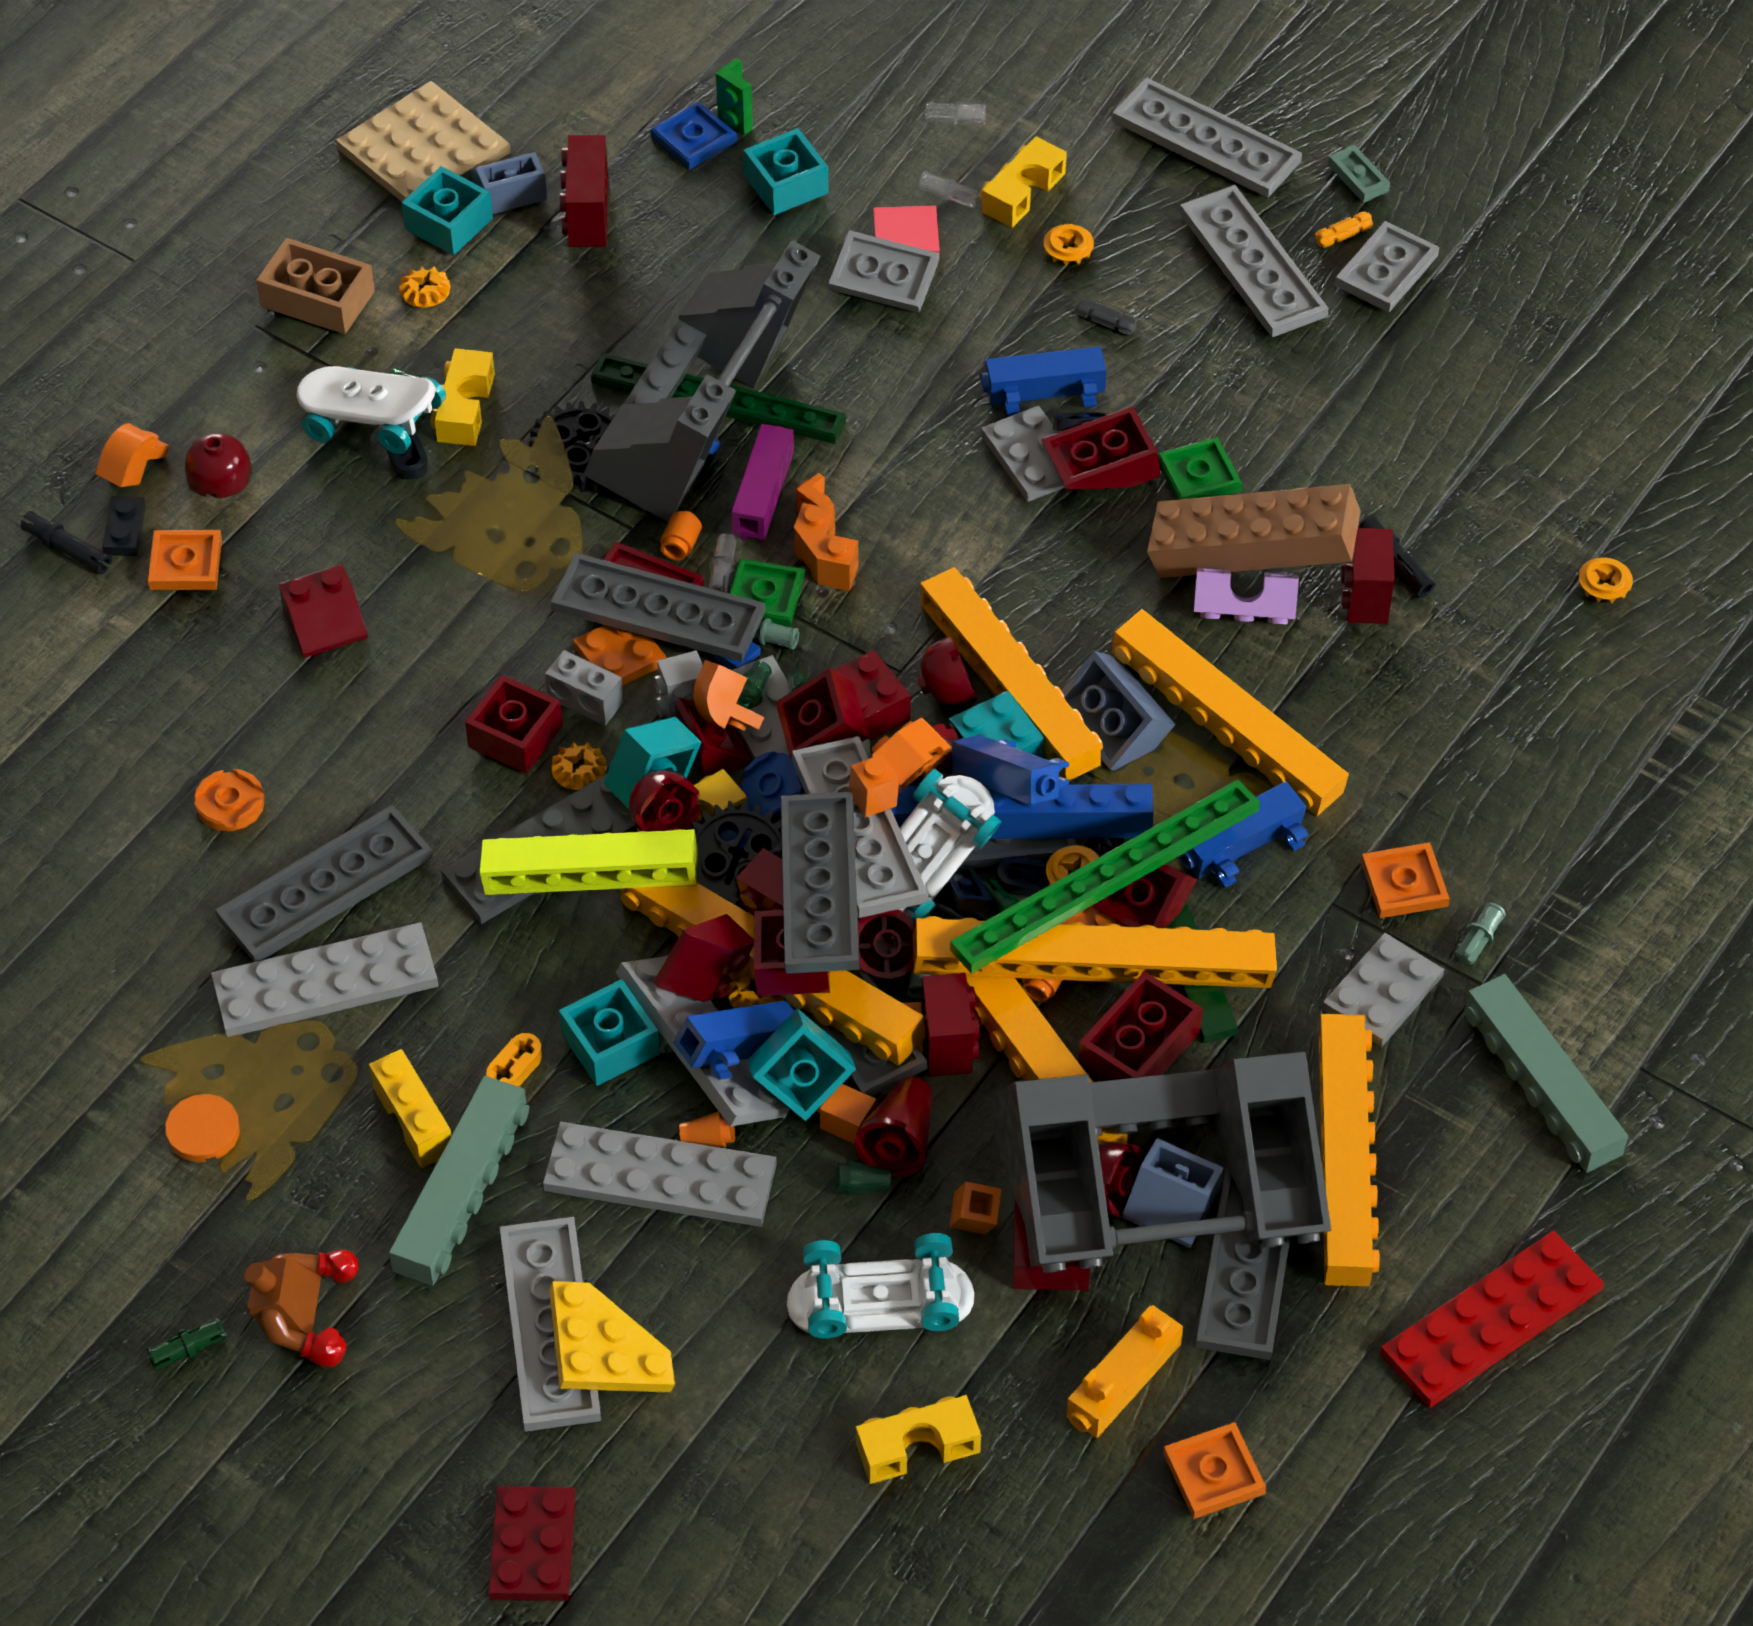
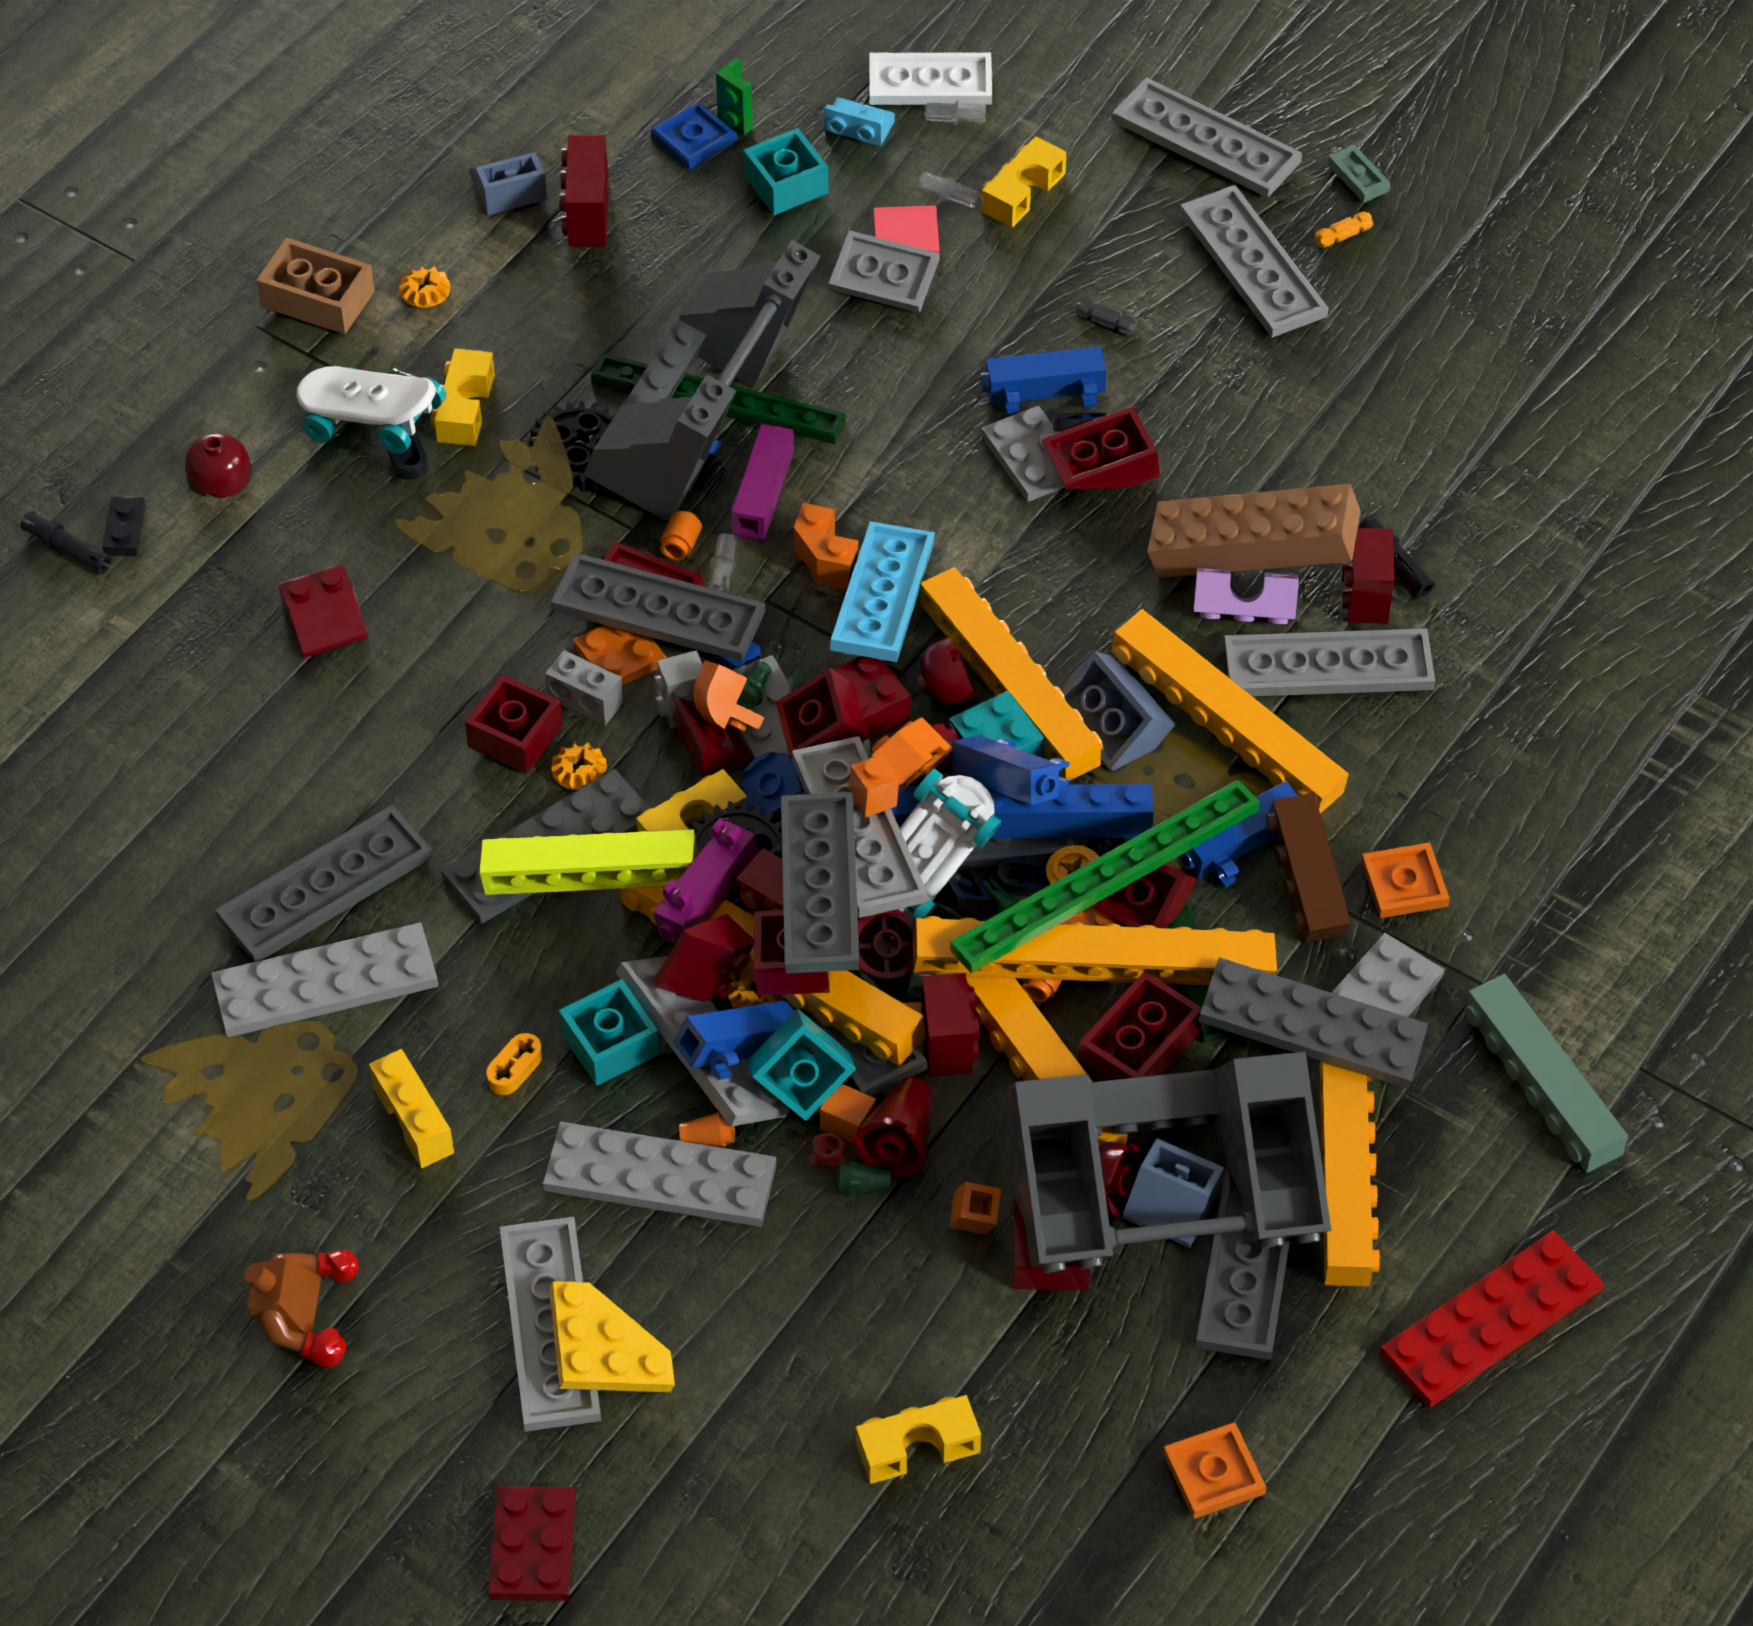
(127, 454): orange brick -> none
(185, 560): orange plate -> none
(186, 1343): dark green pin -> none
(202, 1128): orange tile -> none
(229, 800): orange tile -> none
(419, 136): tan plate -> none
(447, 210): teal brick -> none
(459, 1181): sand green brick -> none
(650, 748): teal brick -> none
(664, 802): dark red cylinder -> none
(706, 880): none -> magenta brick
(772, 584): green plate -> none
(776, 634): sand green axle -> none
(812, 492): orange bracket -> none
(825, 1142): none -> clear red plate
(858, 121): none -> medium azure bracket
(880, 1293): white piece -> none
(882, 592): none -> medium azure plate
(930, 78): none -> white plate
(1066, 235): light orange gear -> none
(1124, 1371): light orange brick -> none
(1199, 470): green plate -> none
(1308, 868): none -> reddish brown brick
(1313, 1022): none -> dark grey plate
(1330, 662): none -> light grey plate
(1387, 266): light grey plate -> none
(1480, 933): sand green axle -> none
(1605, 569): light orange gear -> none

